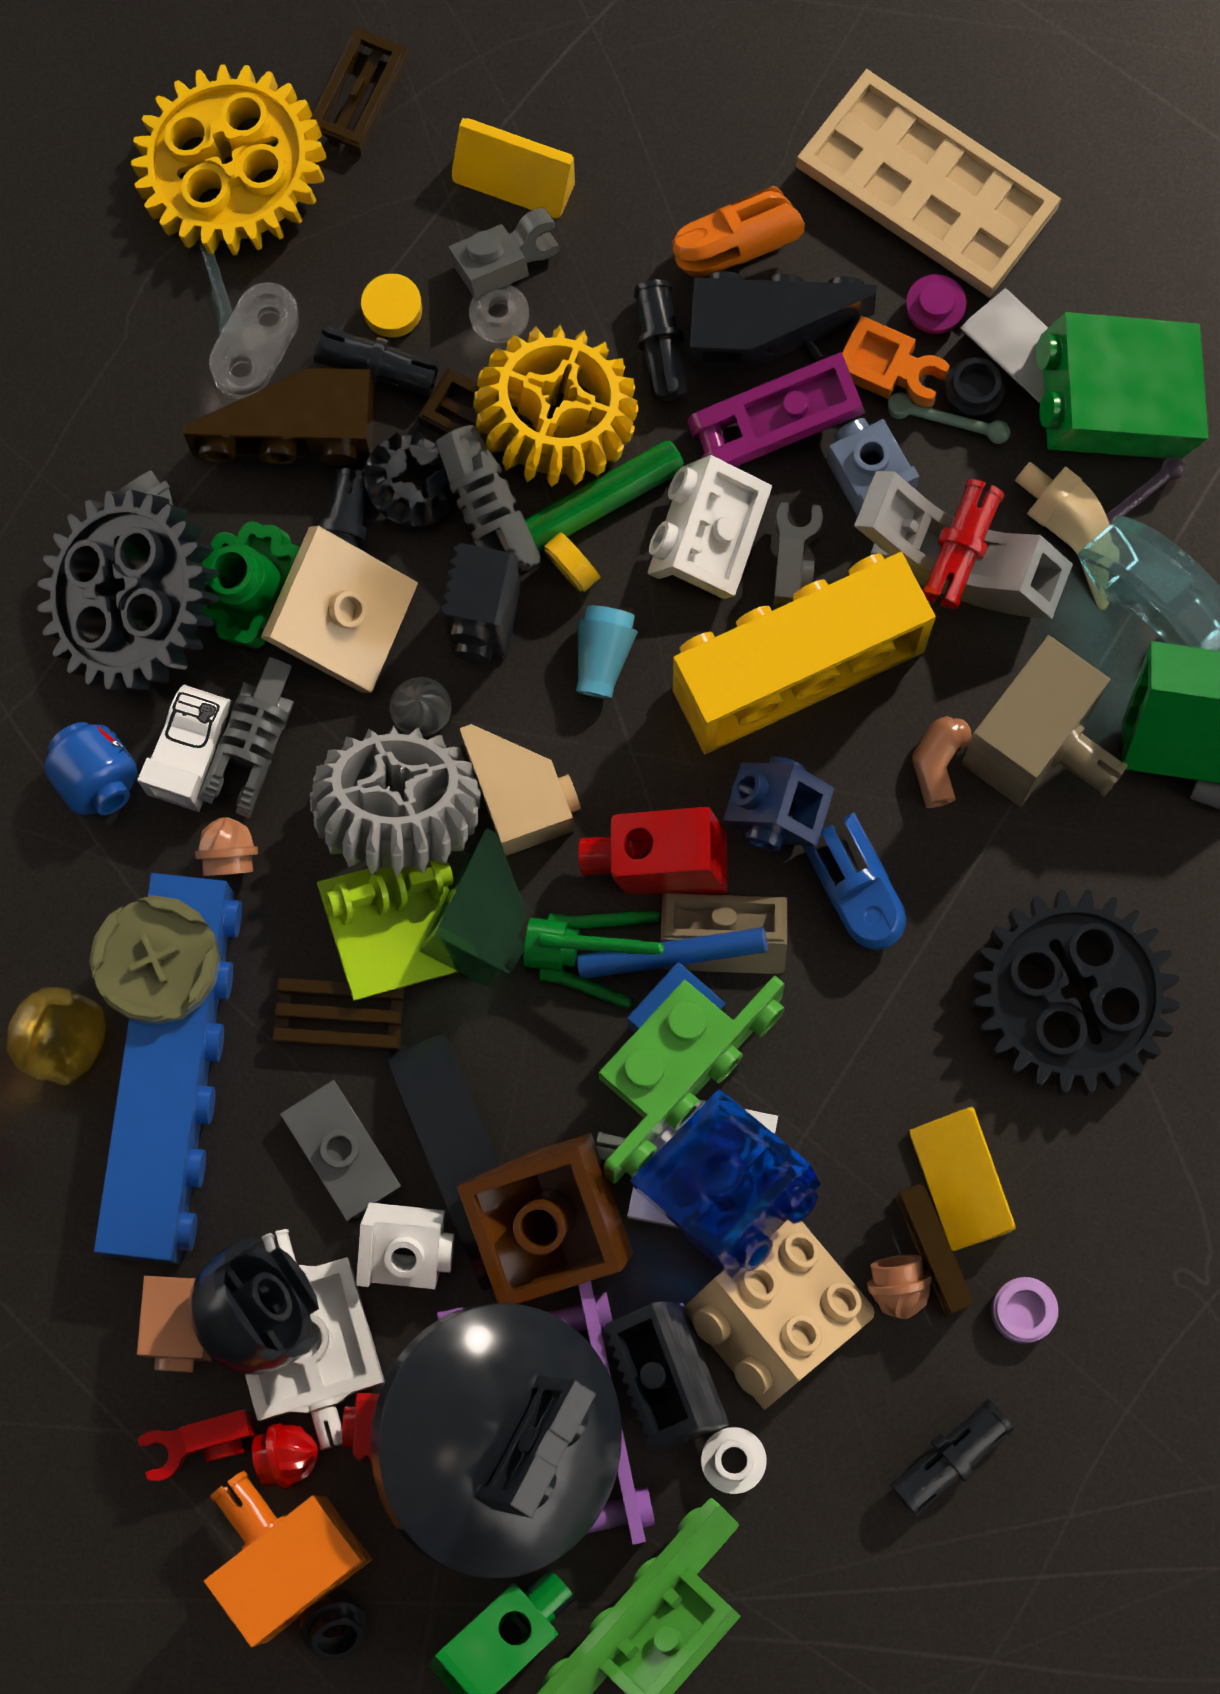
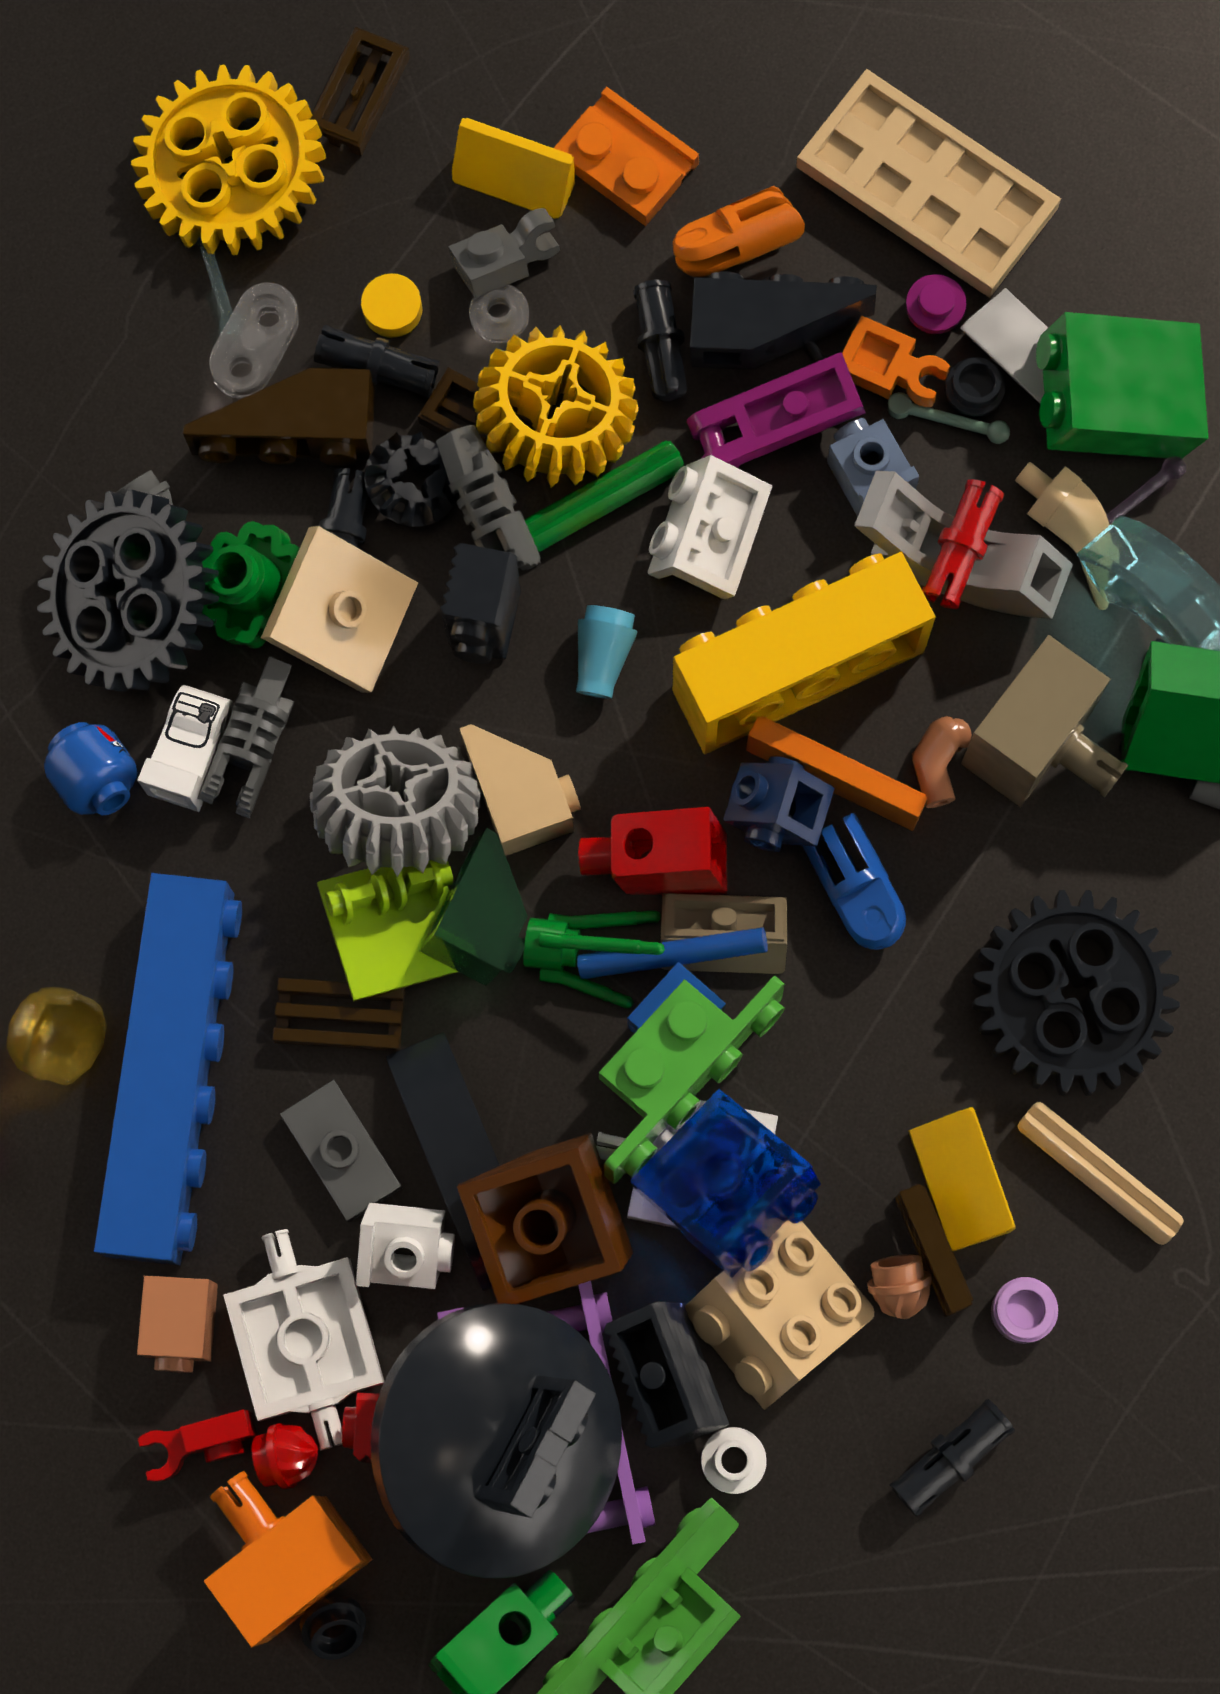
(155, 960): olive tile -> none
(226, 848): nougat plate -> none
(253, 1308): black cylinder -> none
(420, 704): dark grey plate -> none
(571, 562): yellow tile -> none
(627, 156): none -> orange plate
(791, 569): dark grey plate -> none
(848, 777): none -> orange tile
(1100, 1173): none -> tan axle

